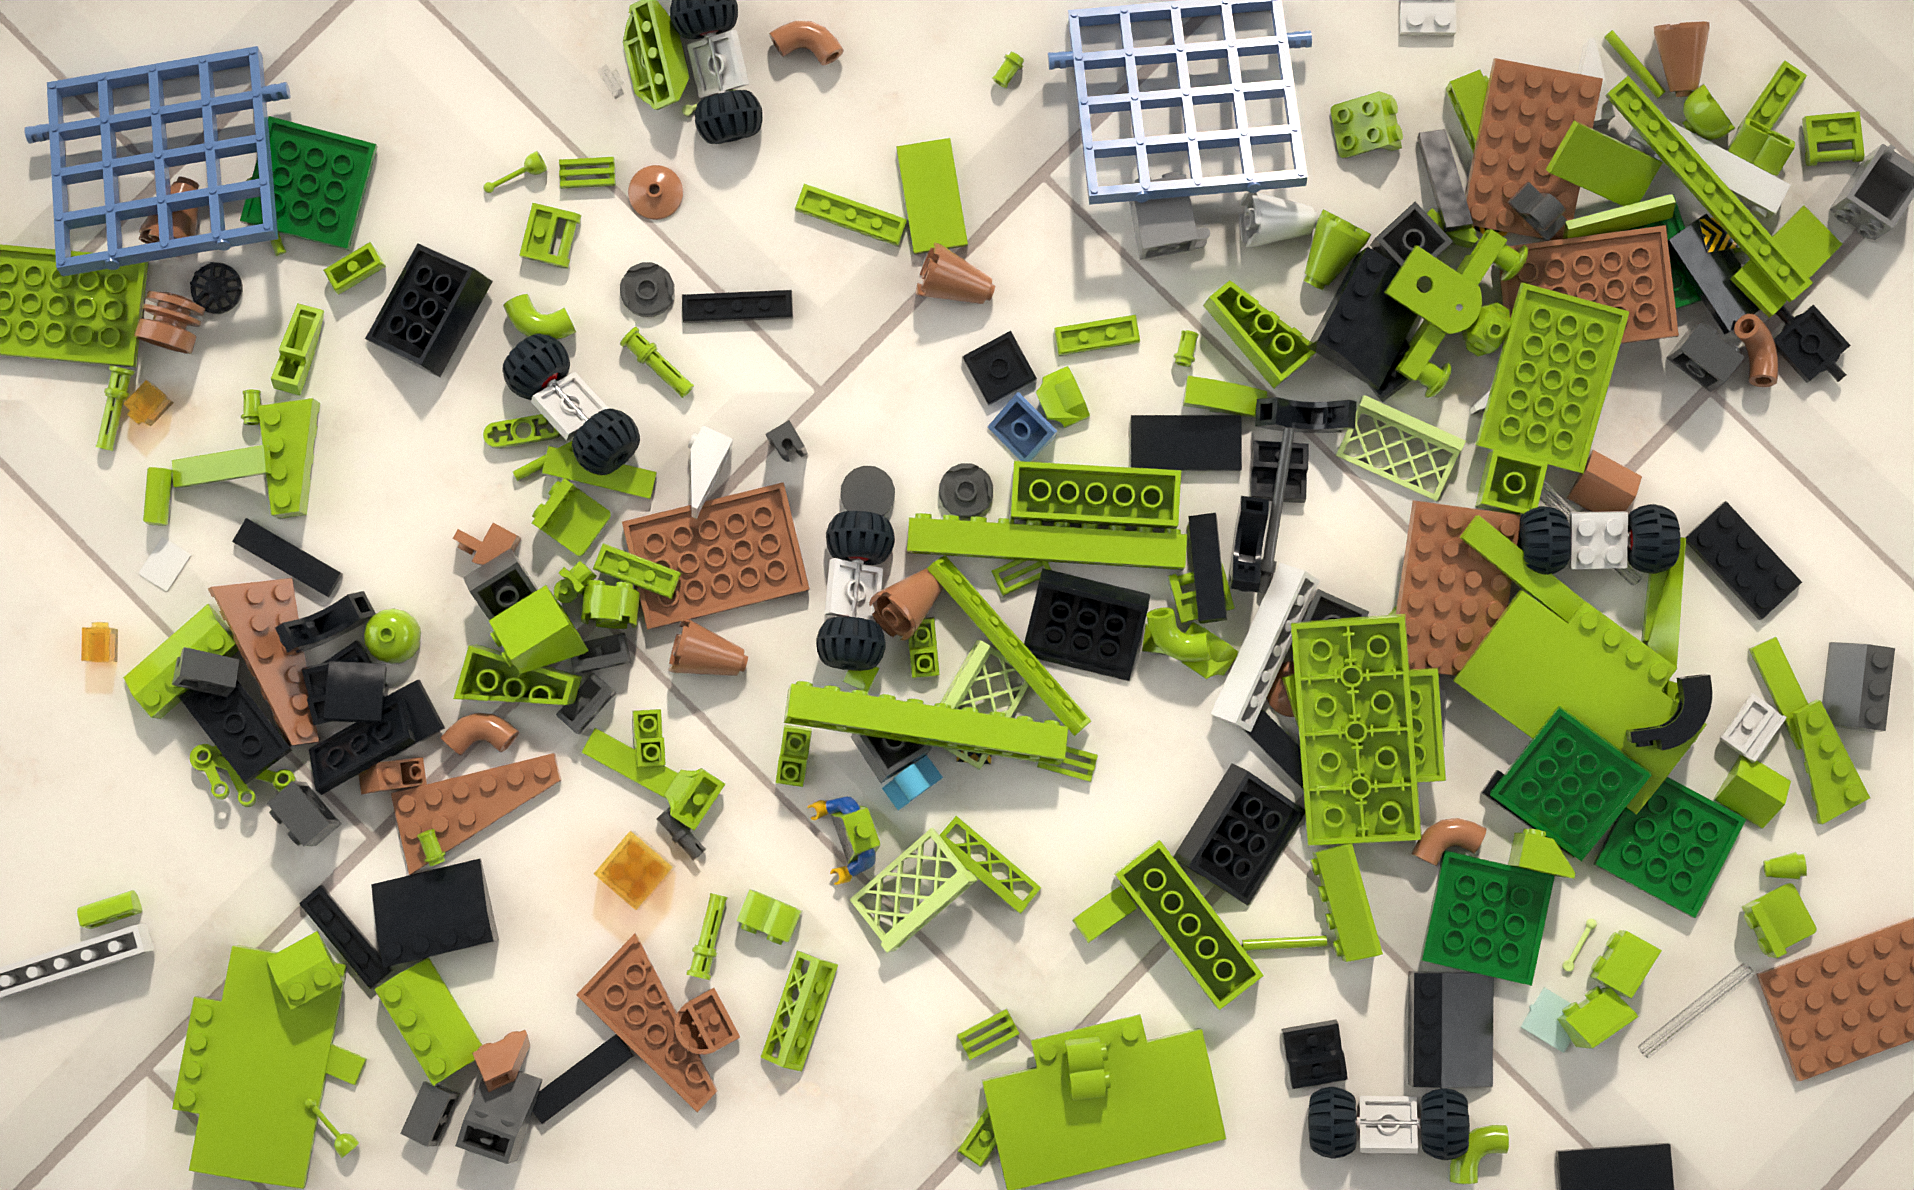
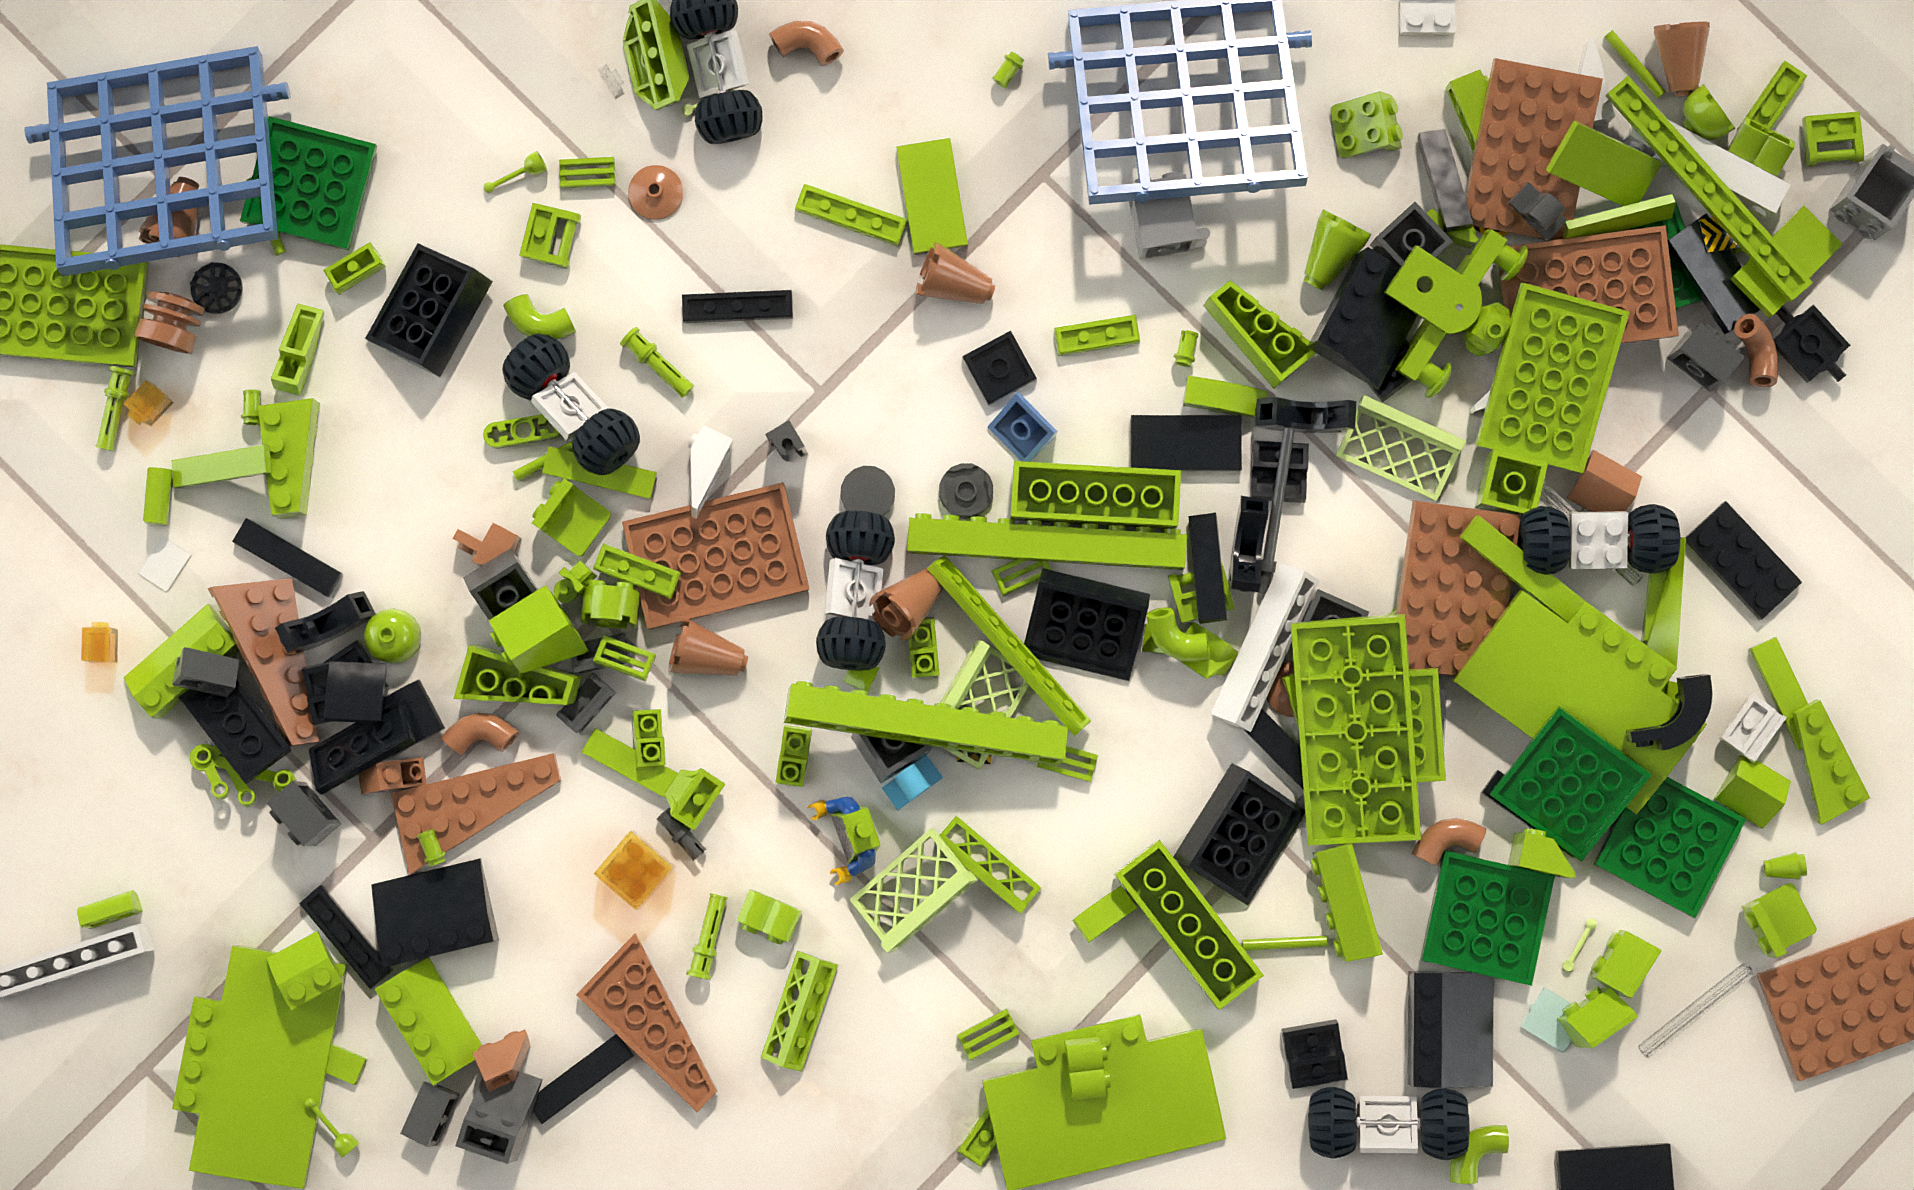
(621, 668): none -> lime tile
(647, 289): dark grey tile -> none
(704, 1024): nougat slope -> none
(1062, 398): lime slope -> none
(1273, 219): white cone -> none
(1858, 685): dark grey slope -> none

